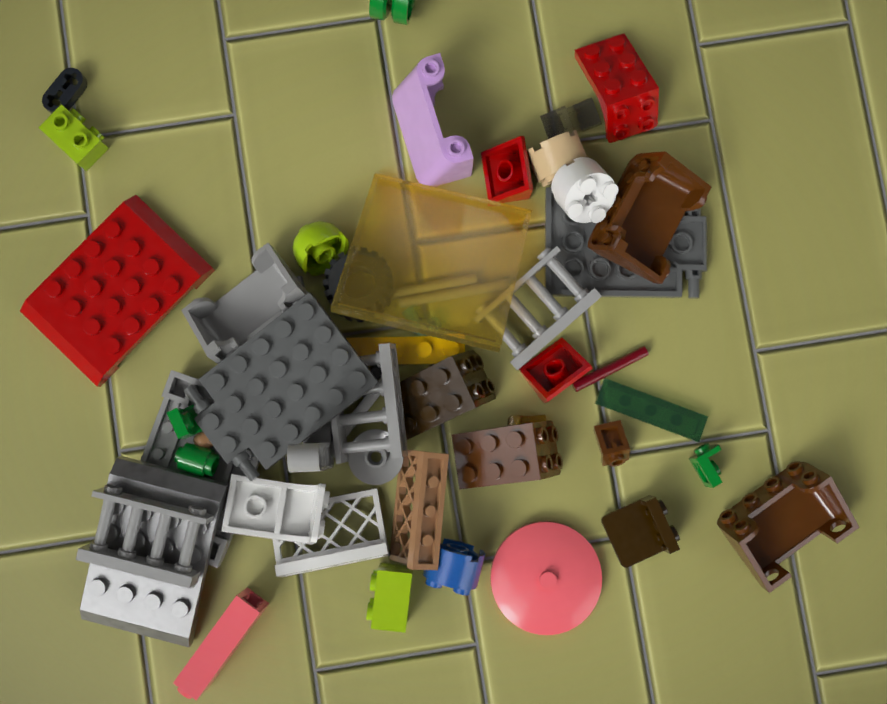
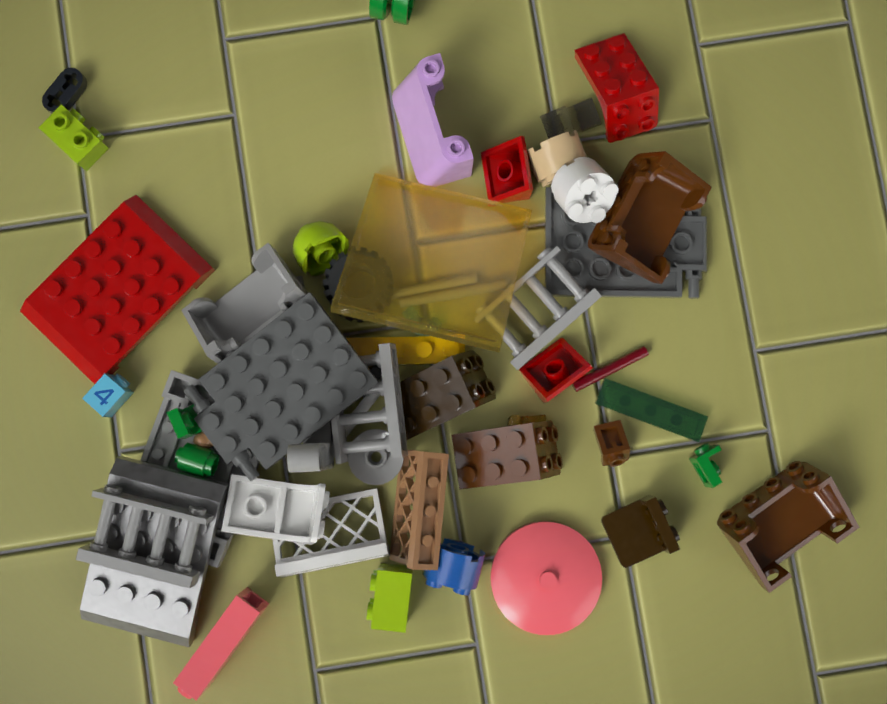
(108, 394): none -> medium azure brick

